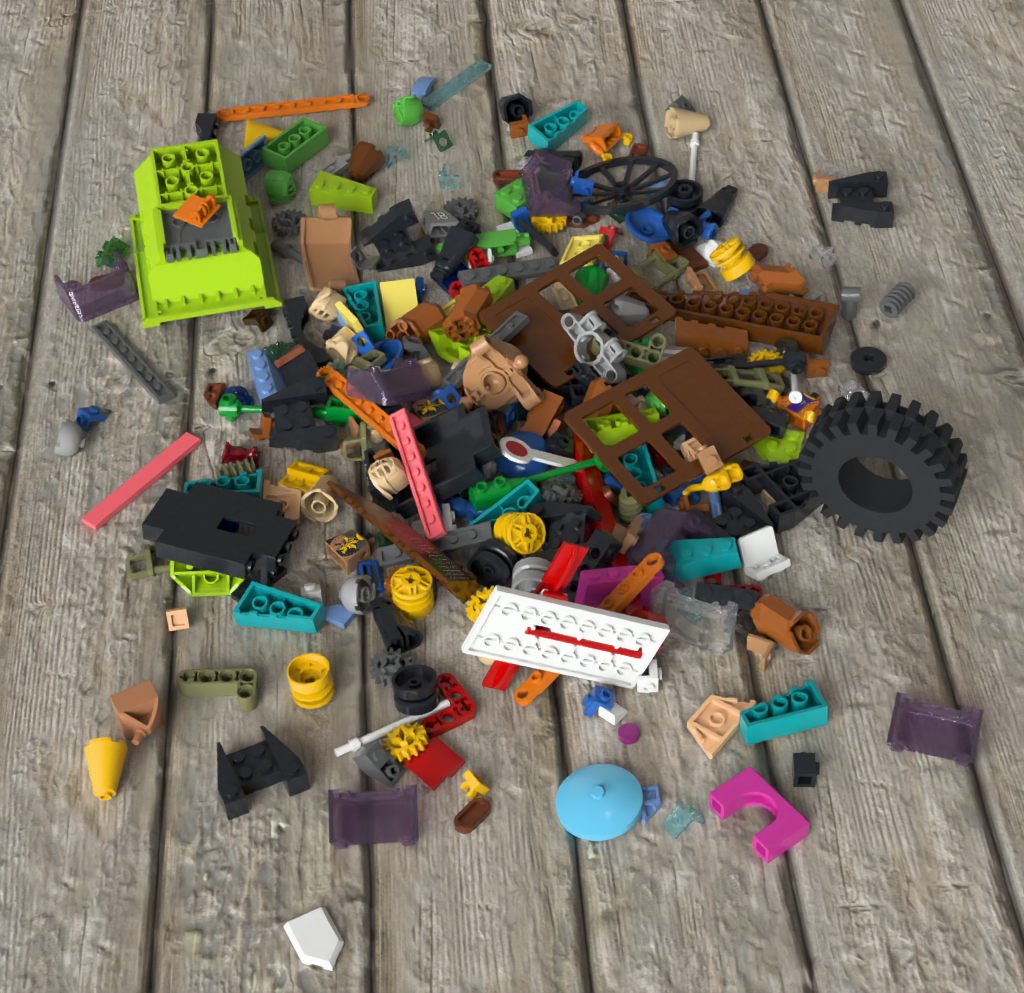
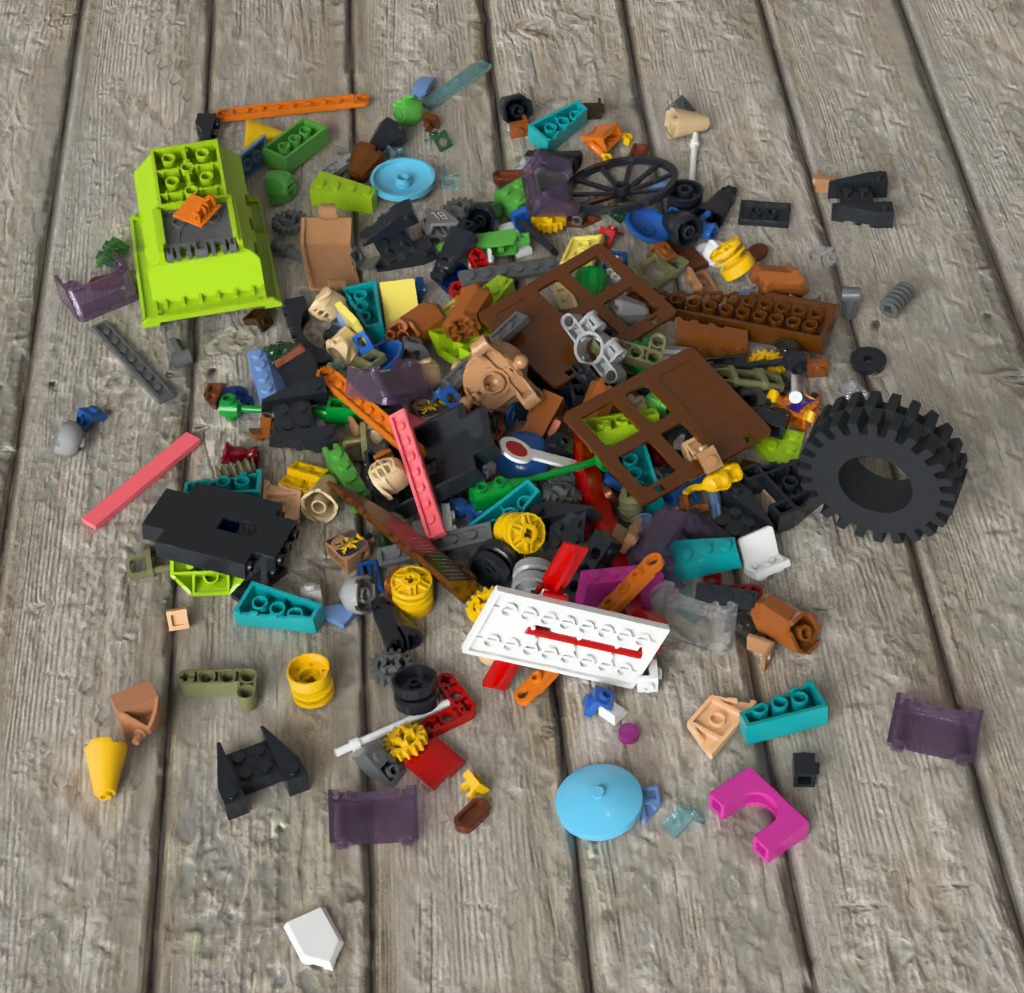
(179, 355): none -> dark grey piece
(344, 471): none -> bright green hinge
(388, 134): none -> black cone
(403, 179): none -> medium azure dish
(486, 214): none -> black cone
(581, 186): blue bracket -> none
(594, 109): none -> dark brown bracket
(764, 214): none -> black tile

